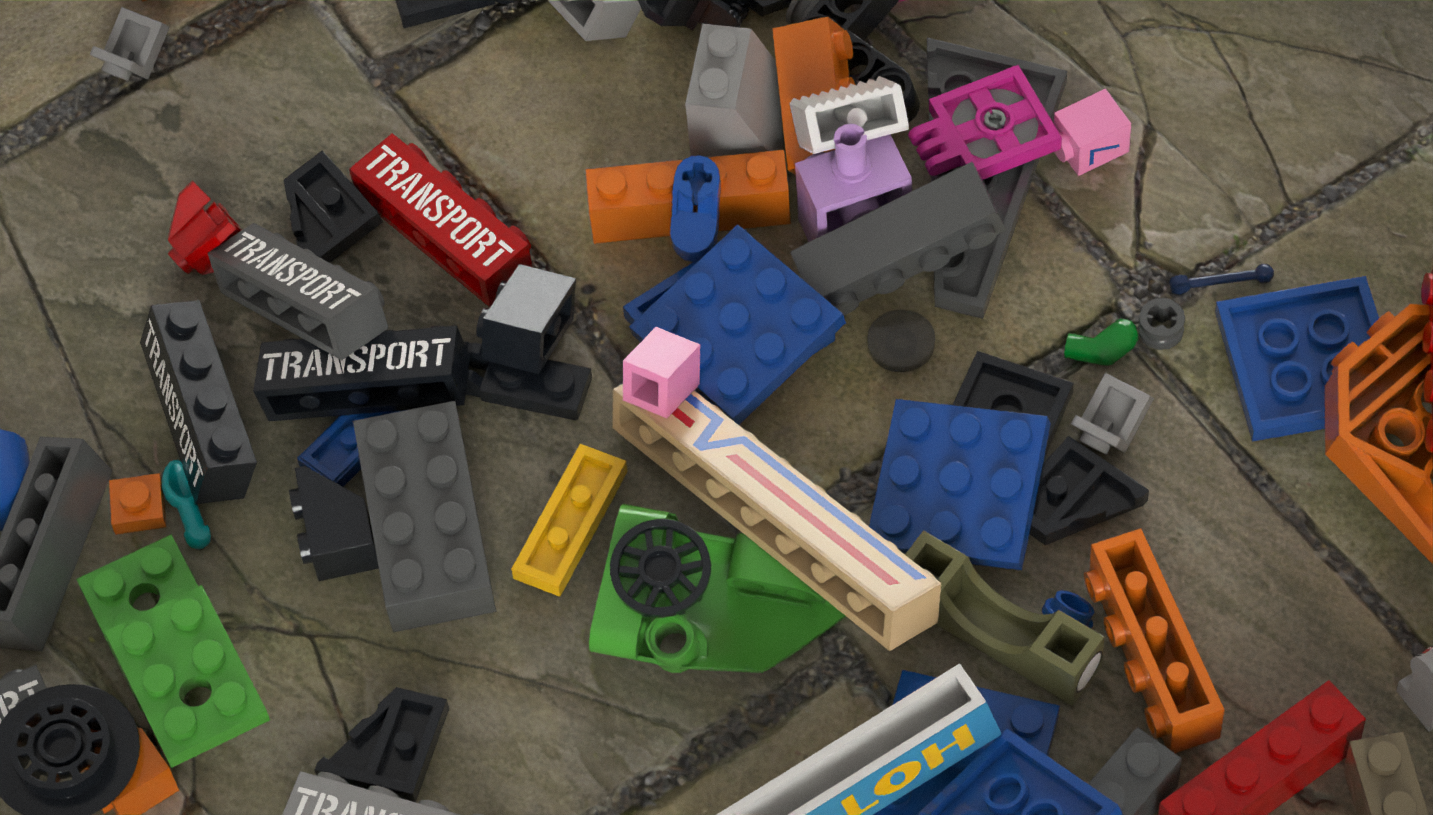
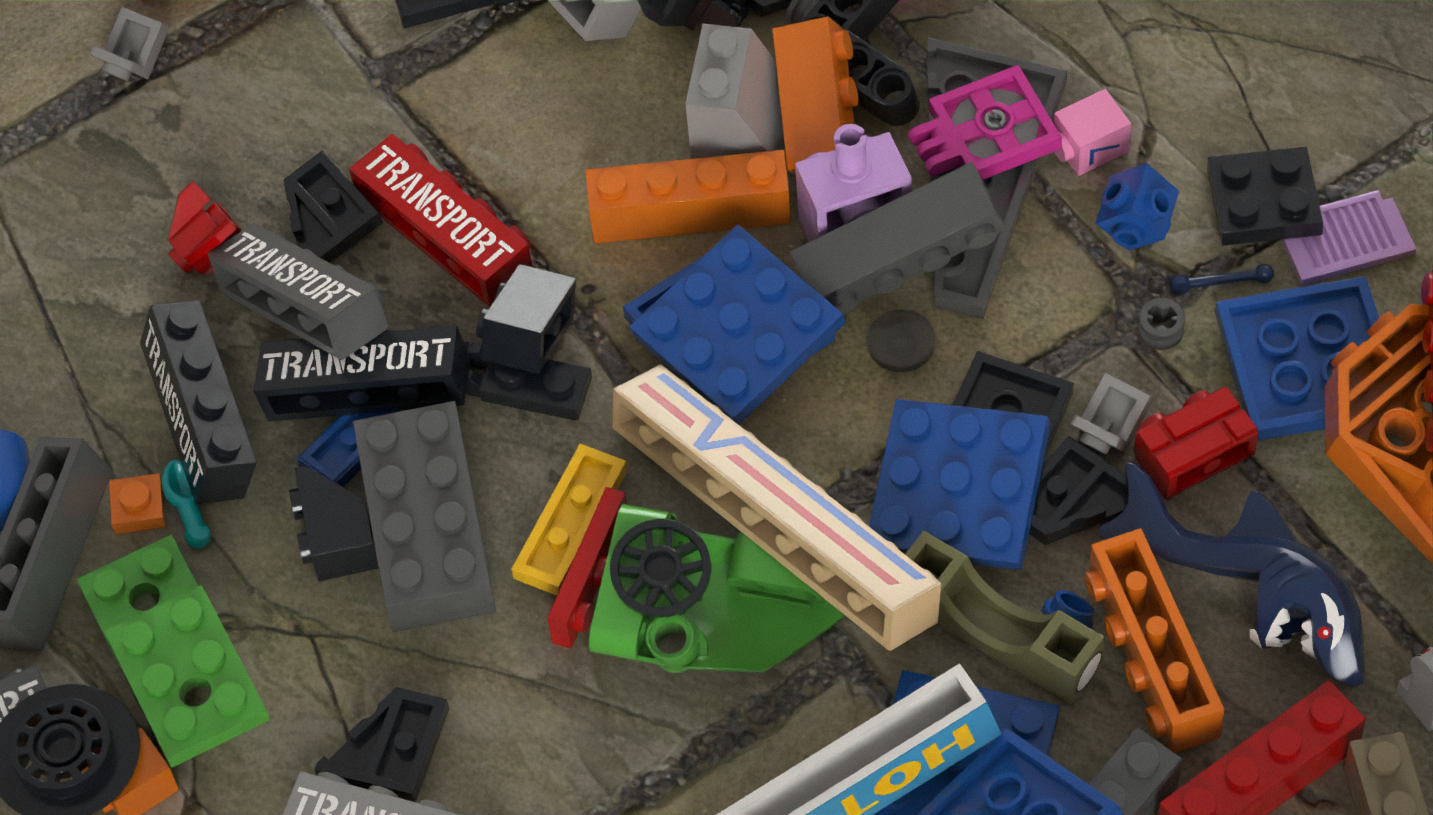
(574, 605): none -> red plate
(661, 372): bright pink brick -> none
(698, 184): blue piece -> none
(871, 105): white brick -> none
(1104, 348): green arm -> none
(1137, 207): none -> blue brick
(1194, 441): none -> red brick
(1262, 549): none -> dark blue piece
(1264, 196): none -> black plate
(1355, 236): none -> lavender window

